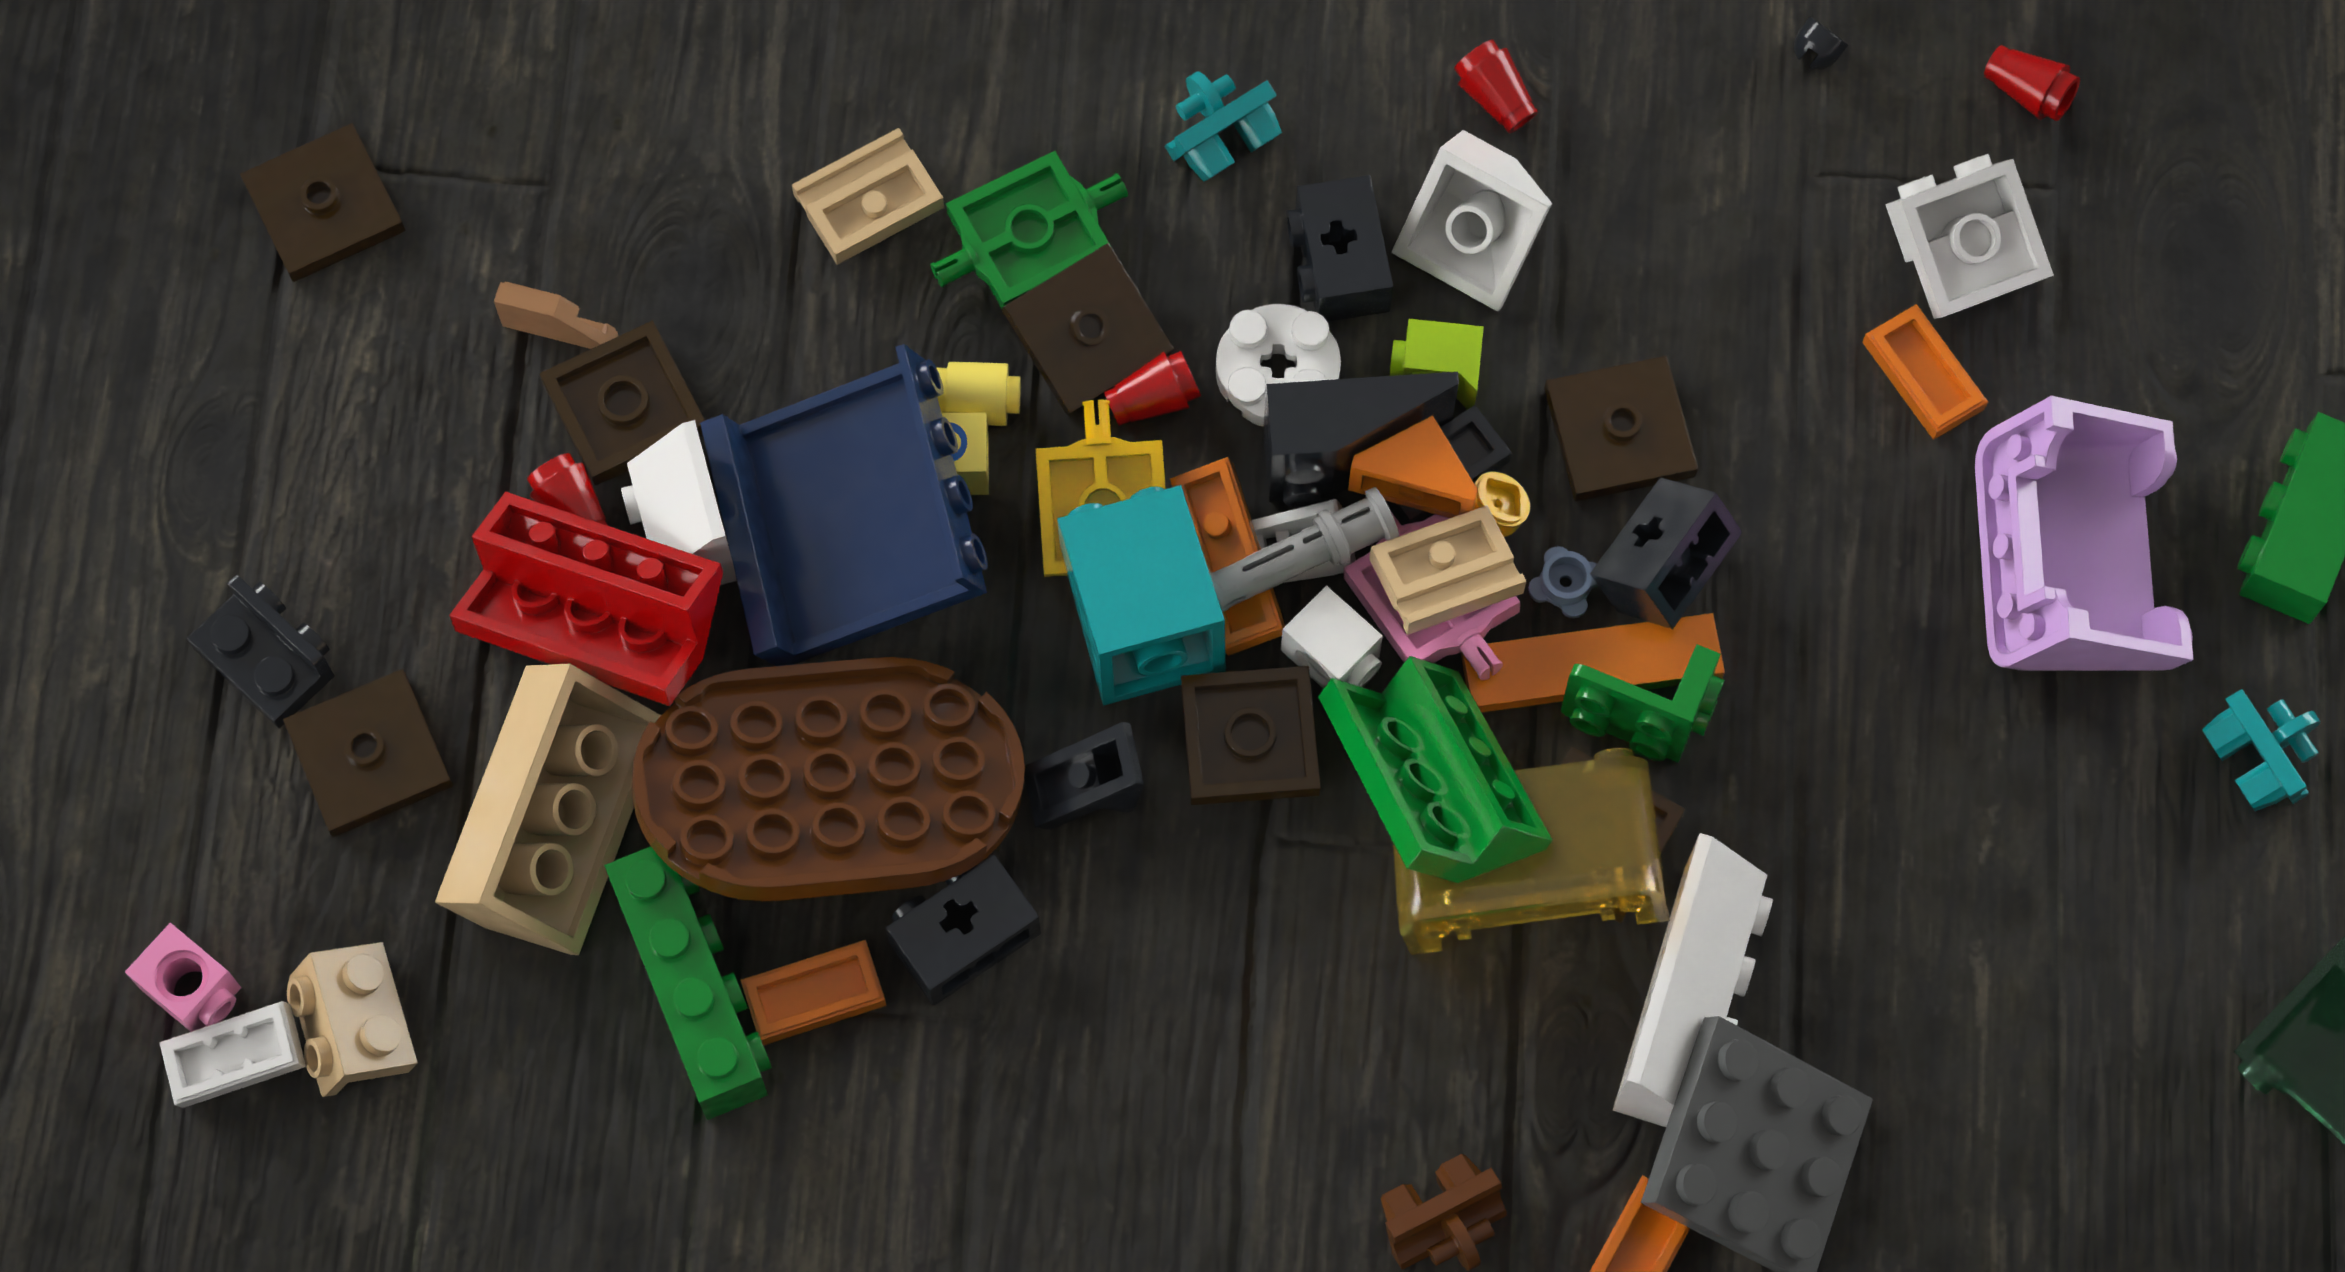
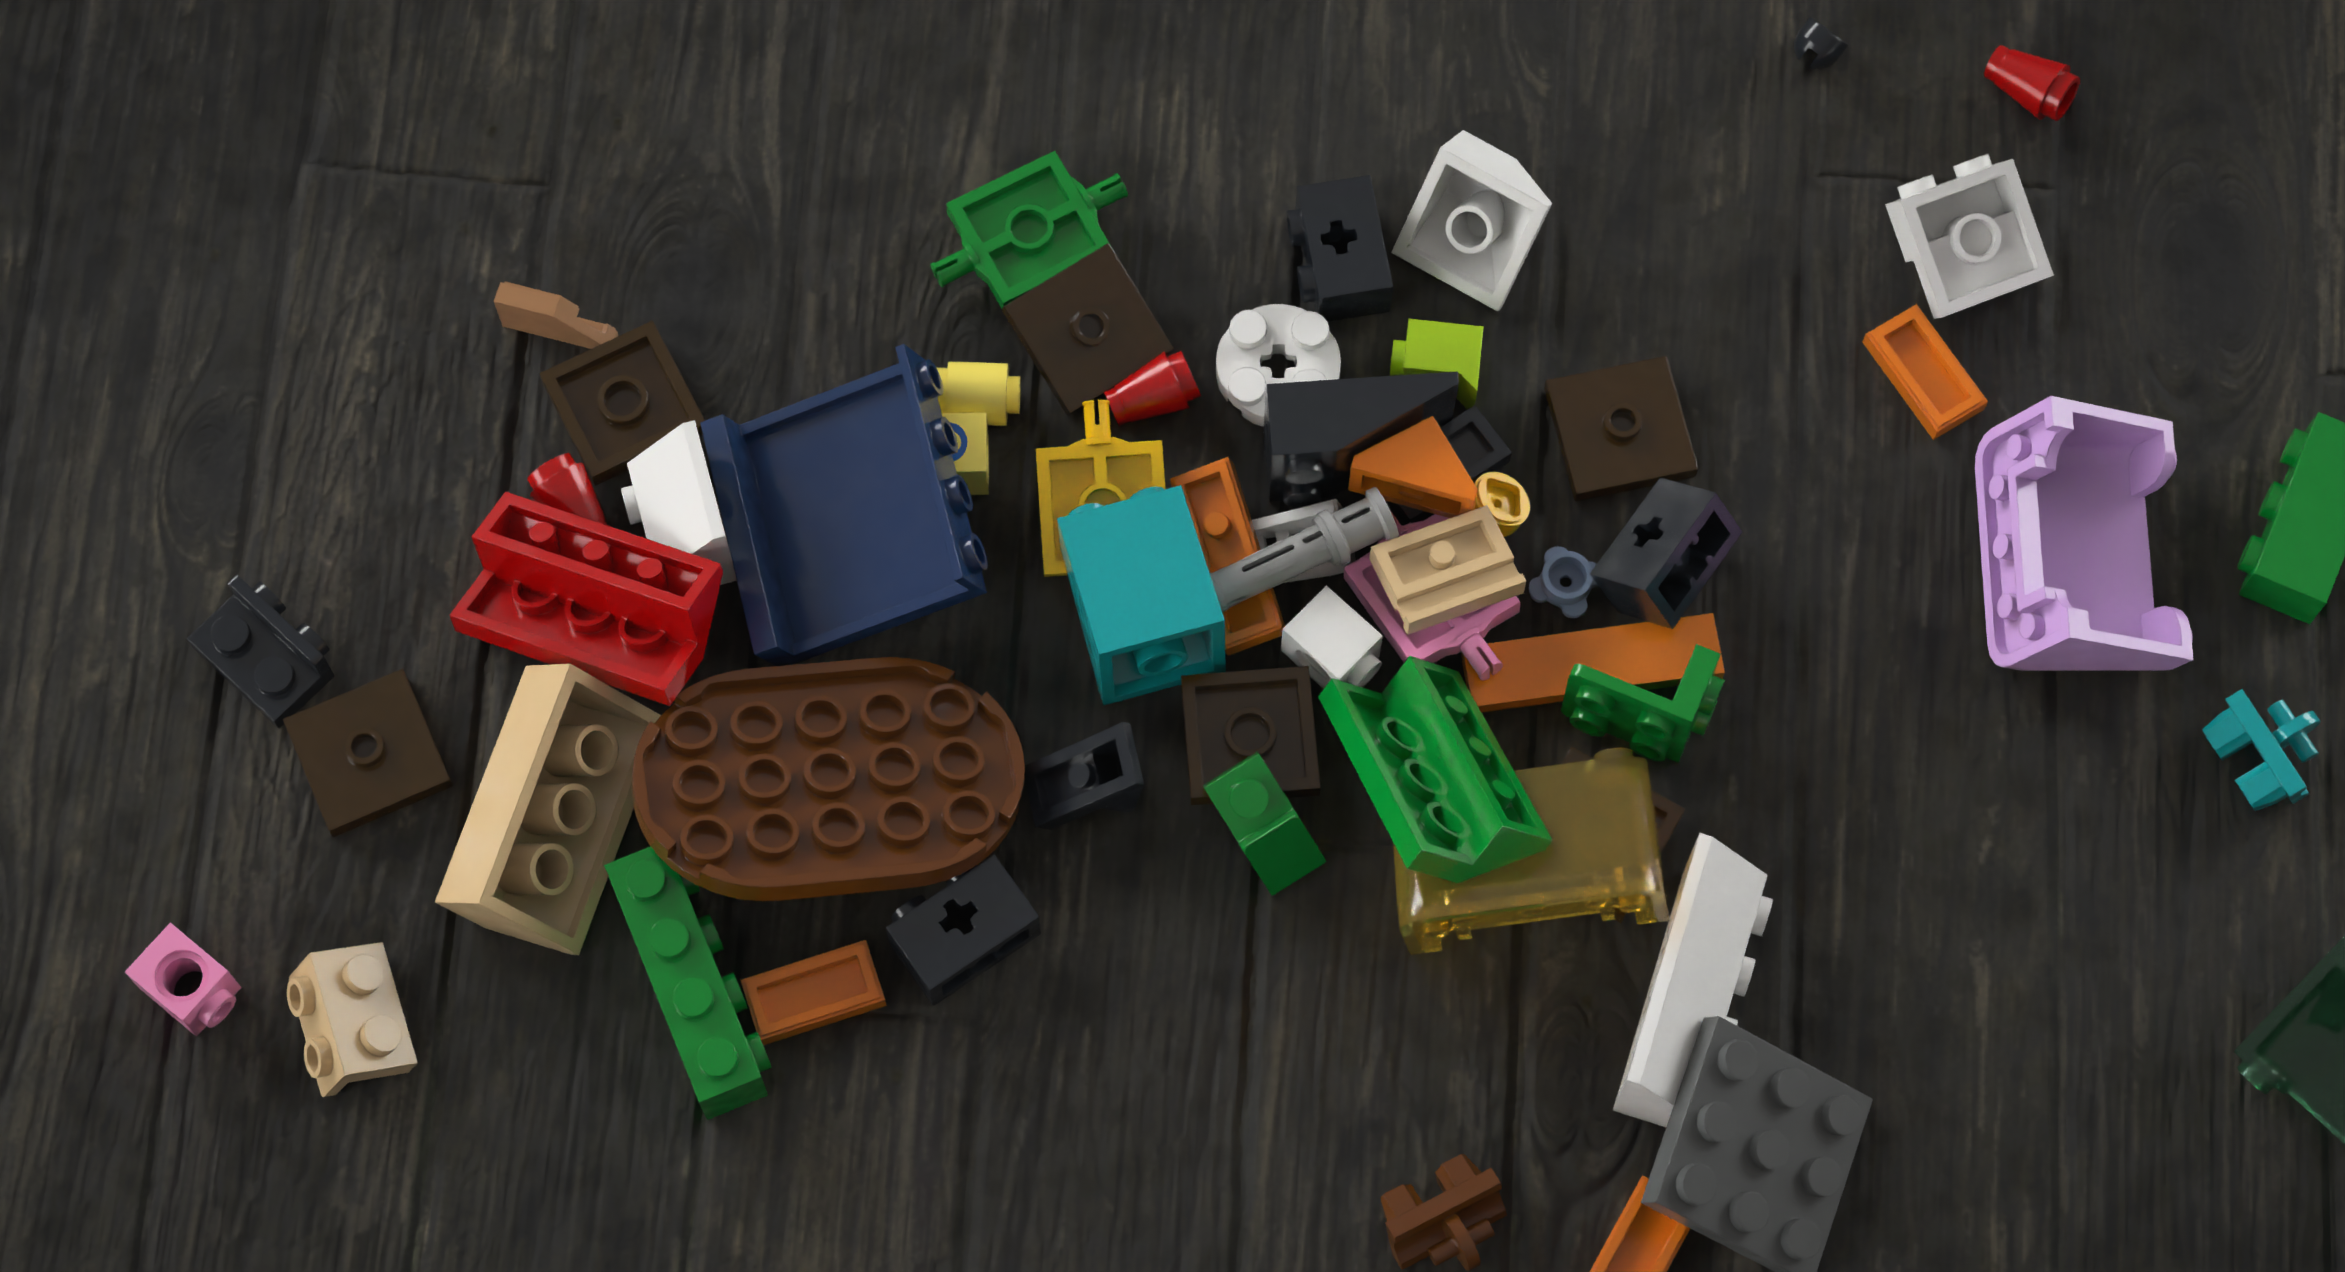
(232, 1054): white plate -> none
(322, 202): dark brown plate -> none
(868, 196): tan plate -> none
(1248, 114): teal hips -> none
(1264, 823): none -> green slope
(1496, 85): red cone -> none

